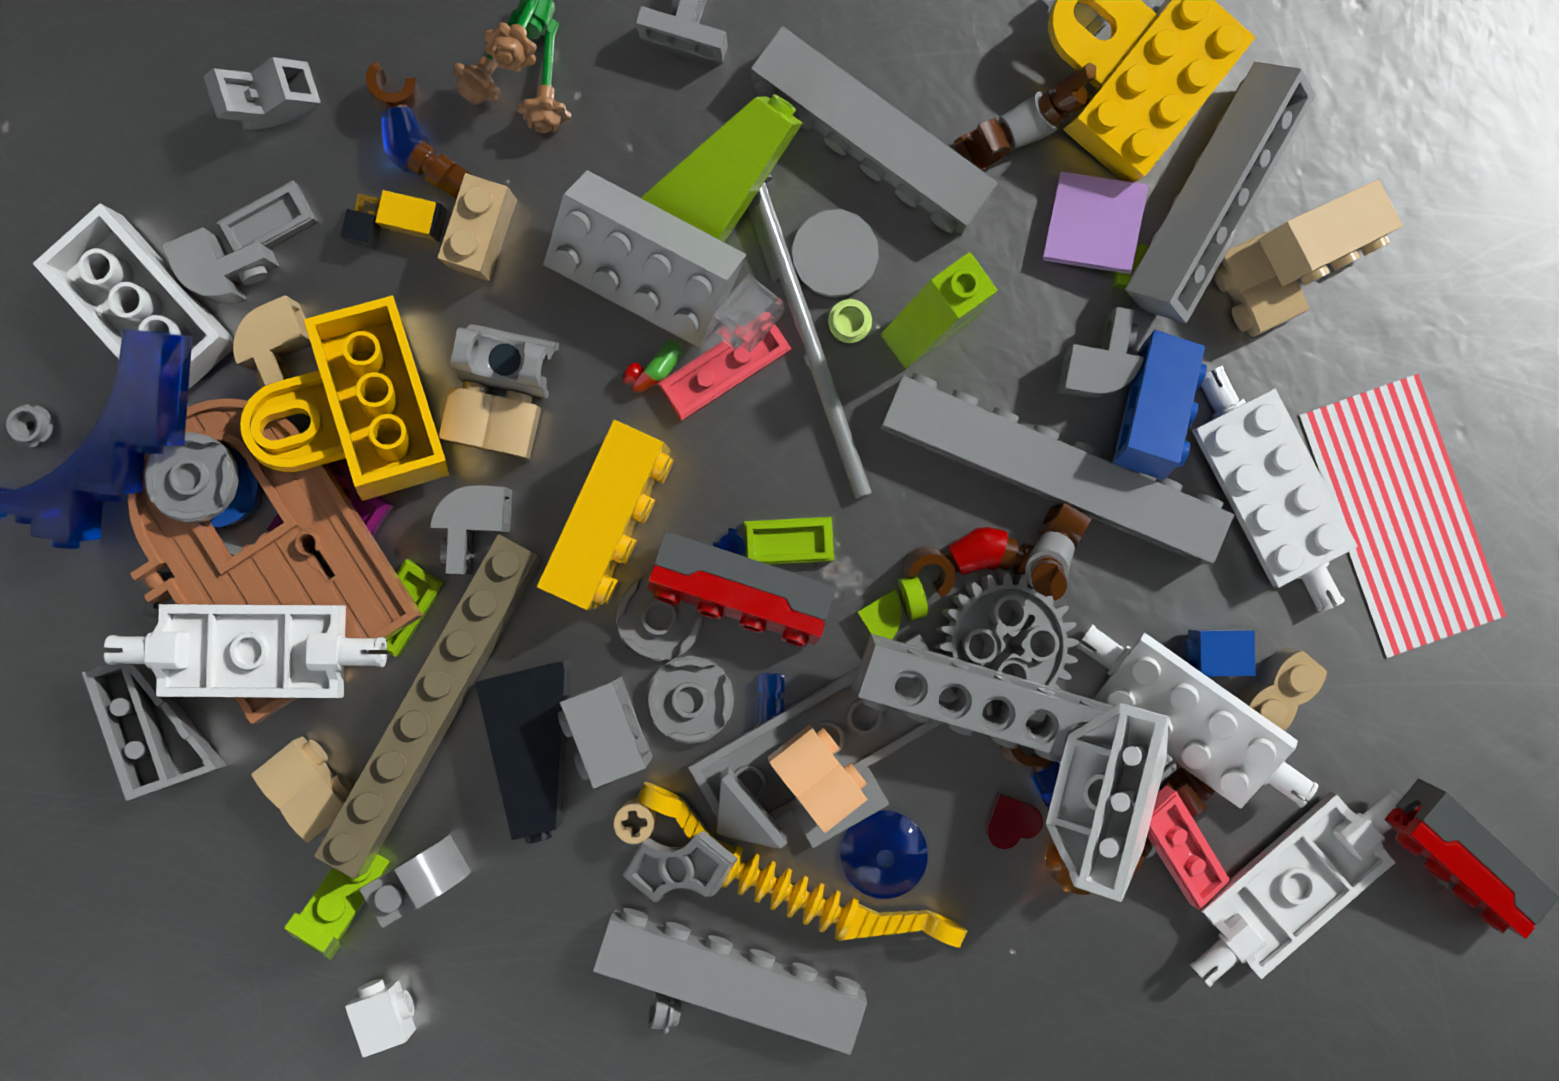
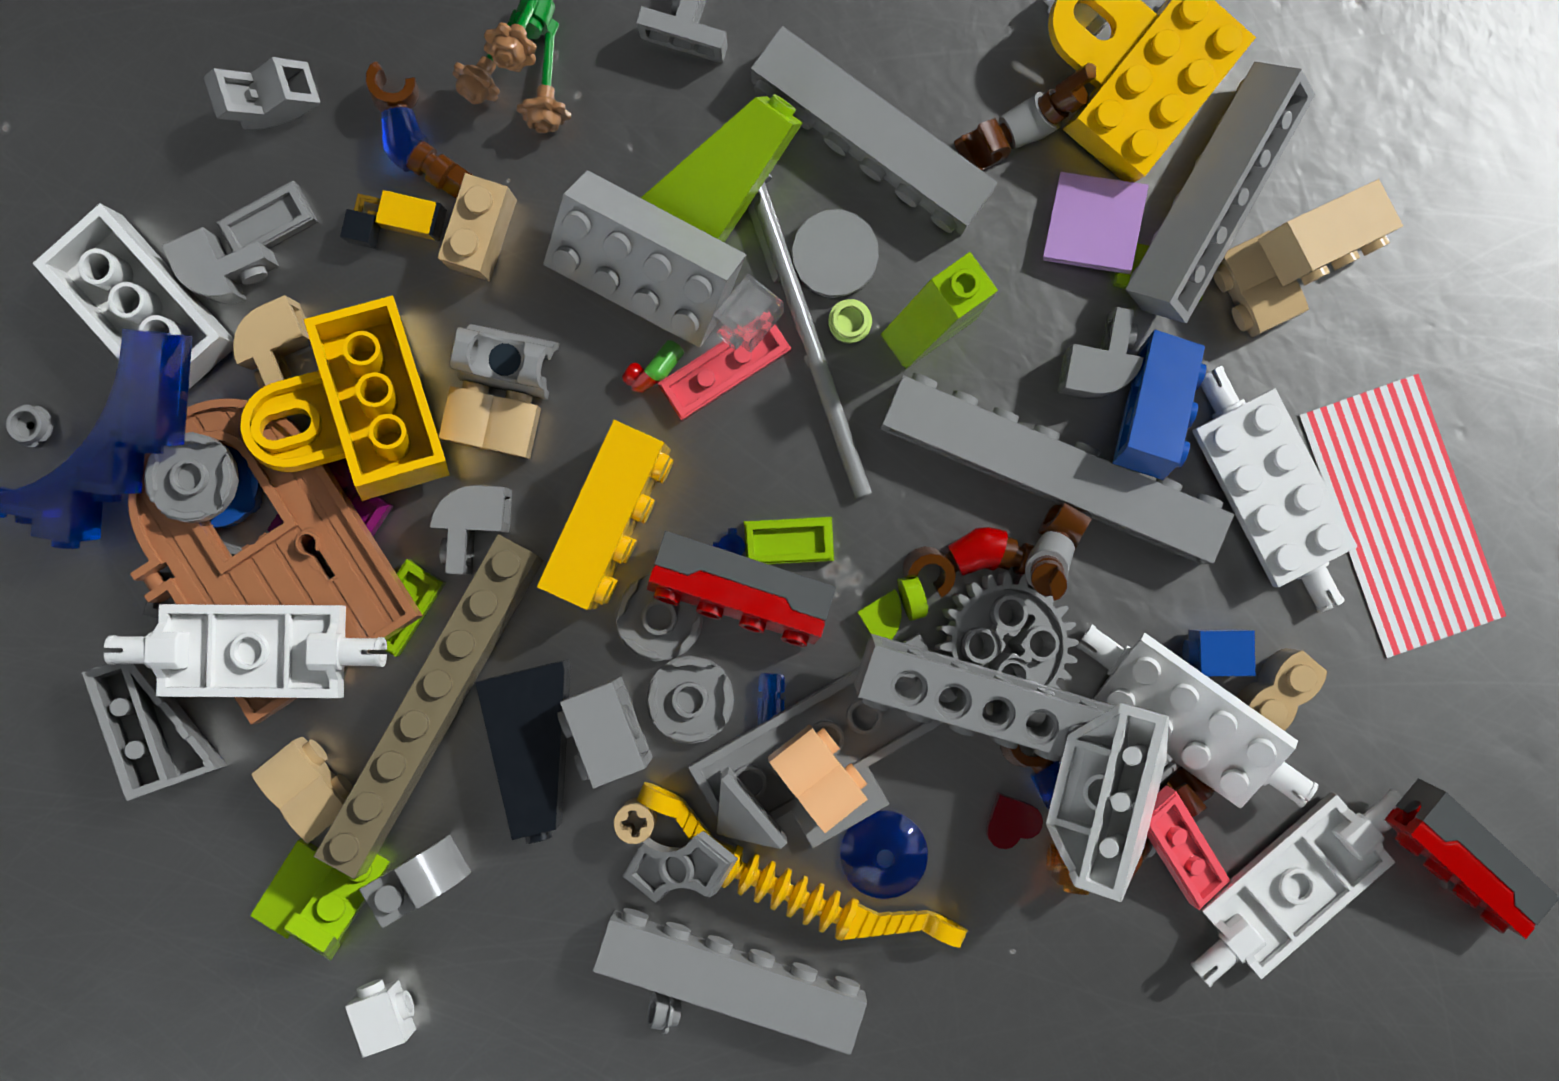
(291, 887): none -> lime tile

